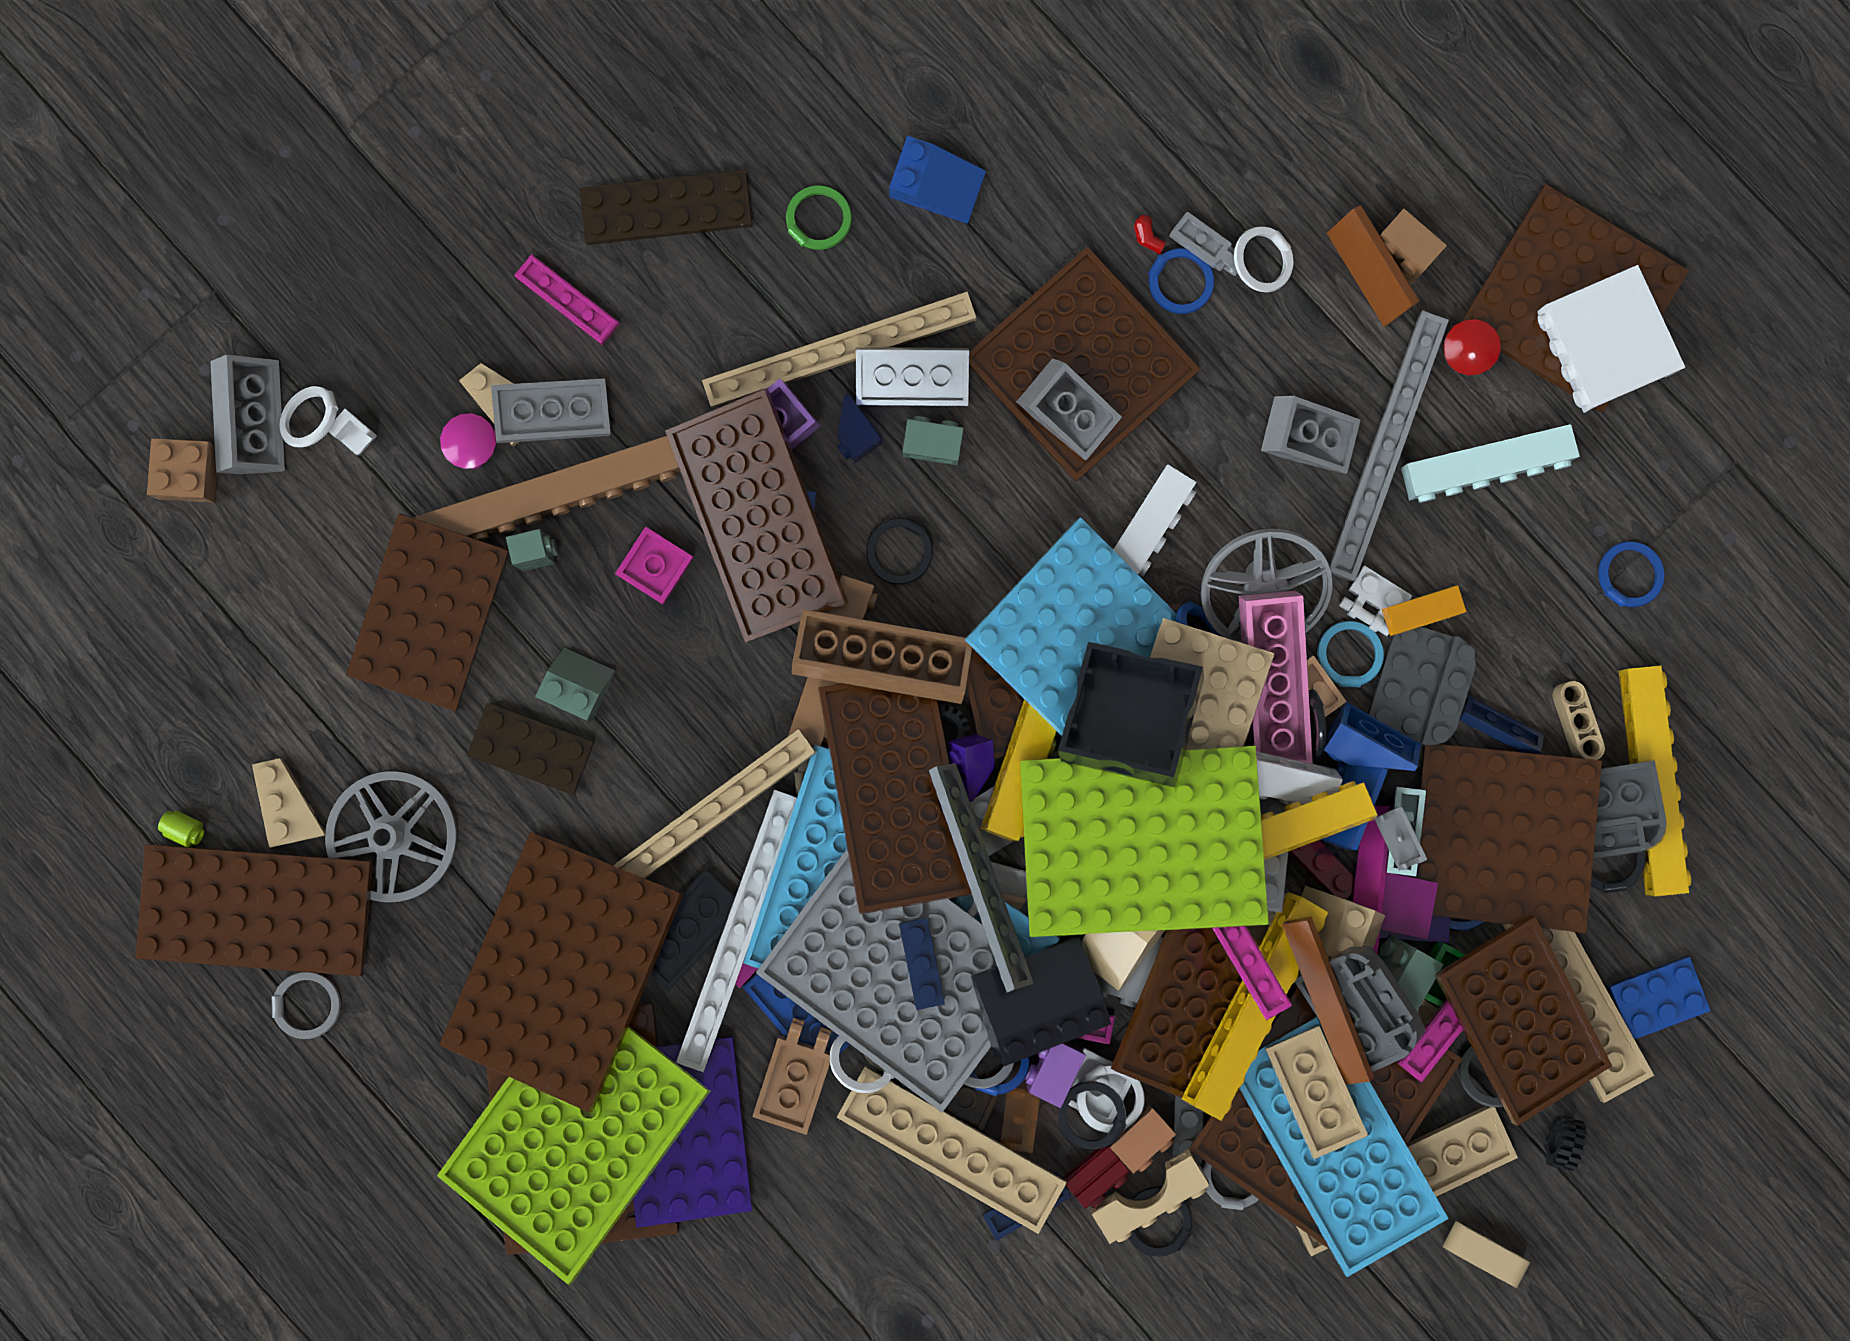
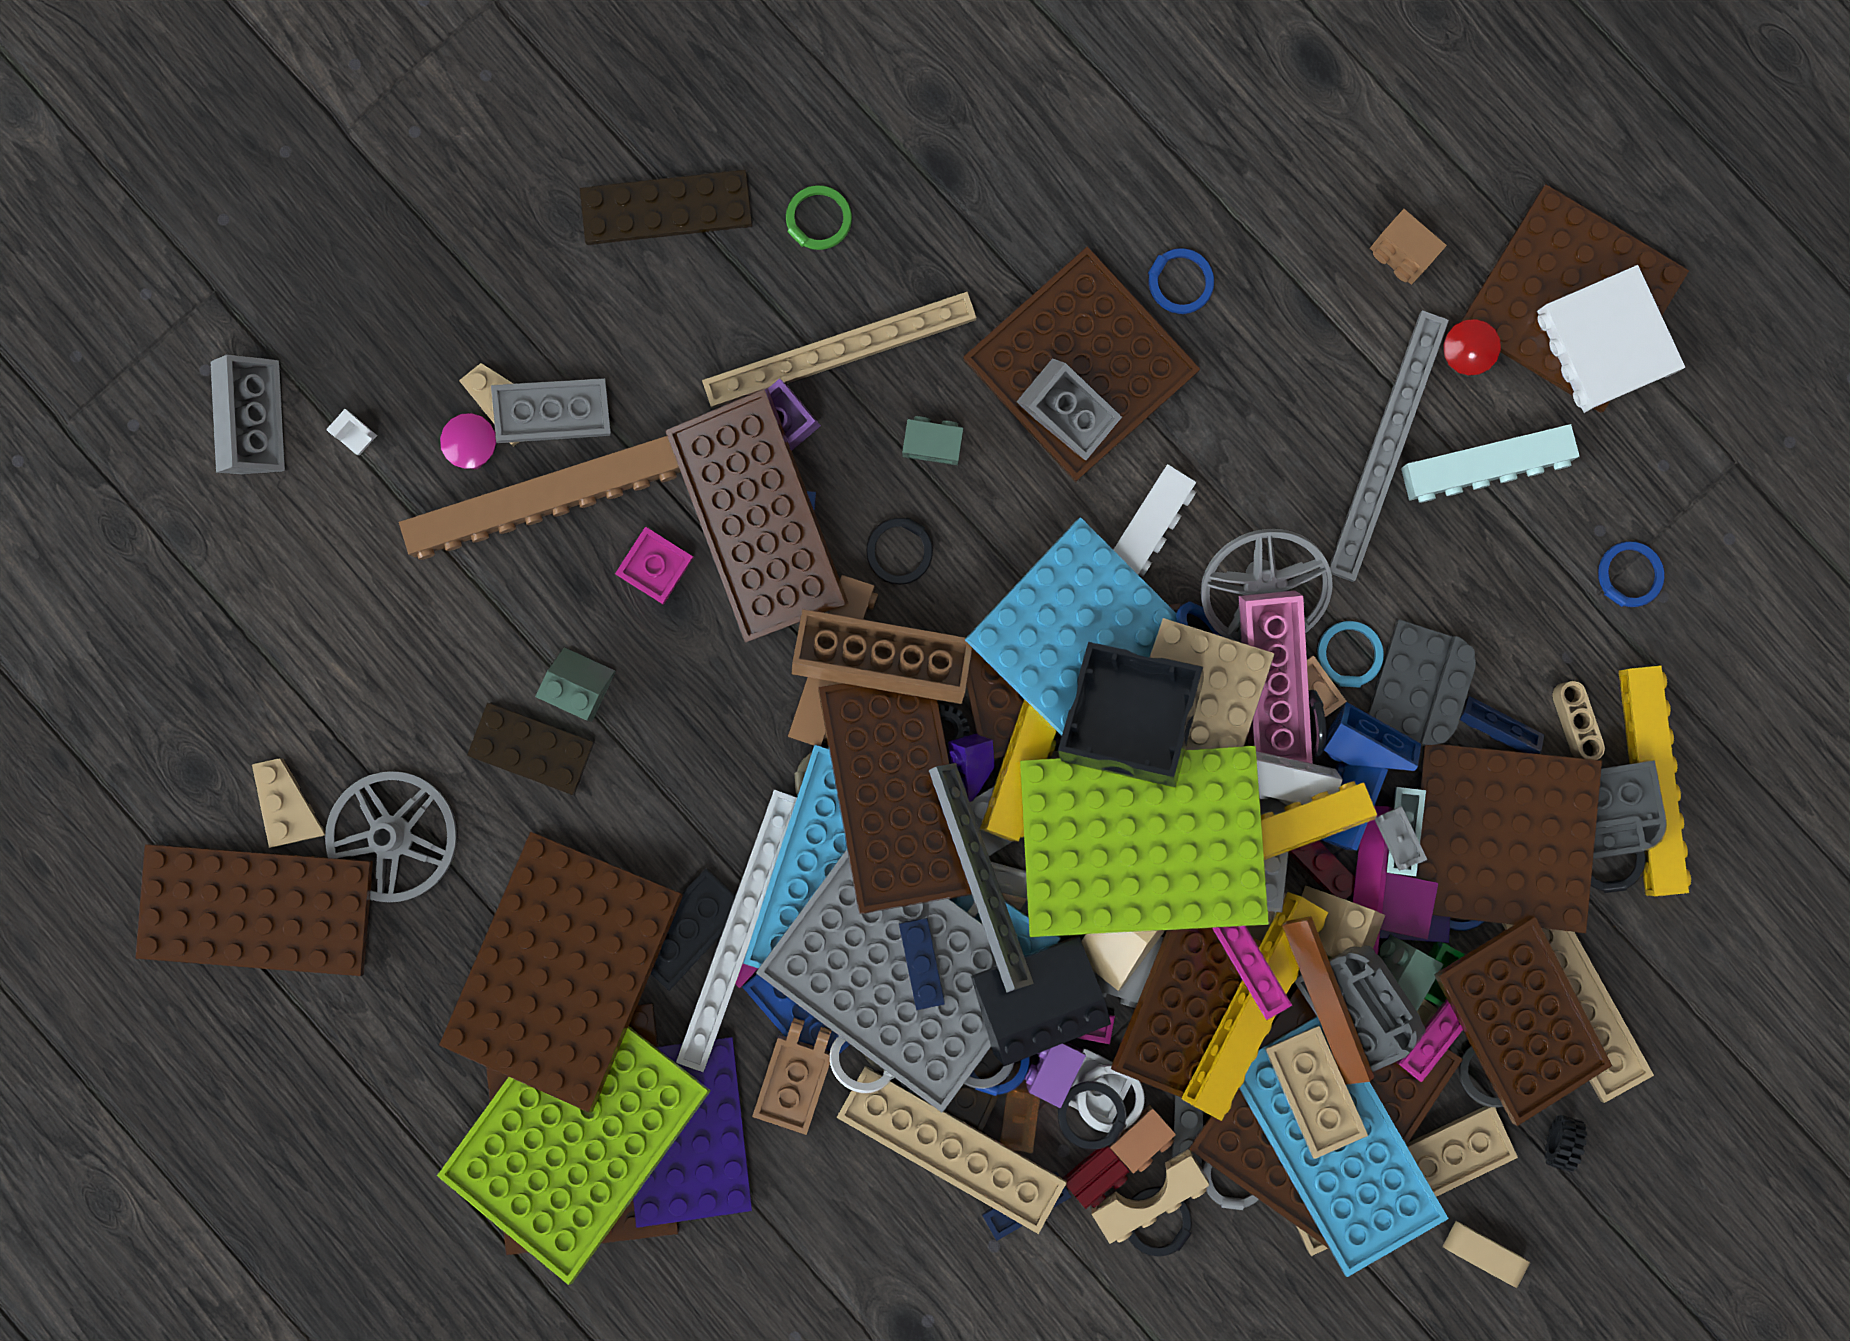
(181, 828): lime brick -> none
(182, 470): medium nougat brick -> none
(278, 1005): light grey piece -> none
(324, 427): white piece -> none
(427, 612): reddish brown plate -> none
(531, 550): sand green brick -> none
(566, 299): dark pink tile -> none
(718, 806): tan plate -> none
(855, 432): clear blue slope -> none
(912, 376): plate -> none
(936, 180): blue slope -> none
(1145, 236): red arm -> none
(1204, 243): light grey hinge -> none
(1282, 245): white piece -> none
(1310, 434): light grey slope -> none
(1372, 266): dark orange tile -> none
(1378, 593): white plate -> none
(1423, 610): light orange tile -> none
(1659, 997): blue plate -> none

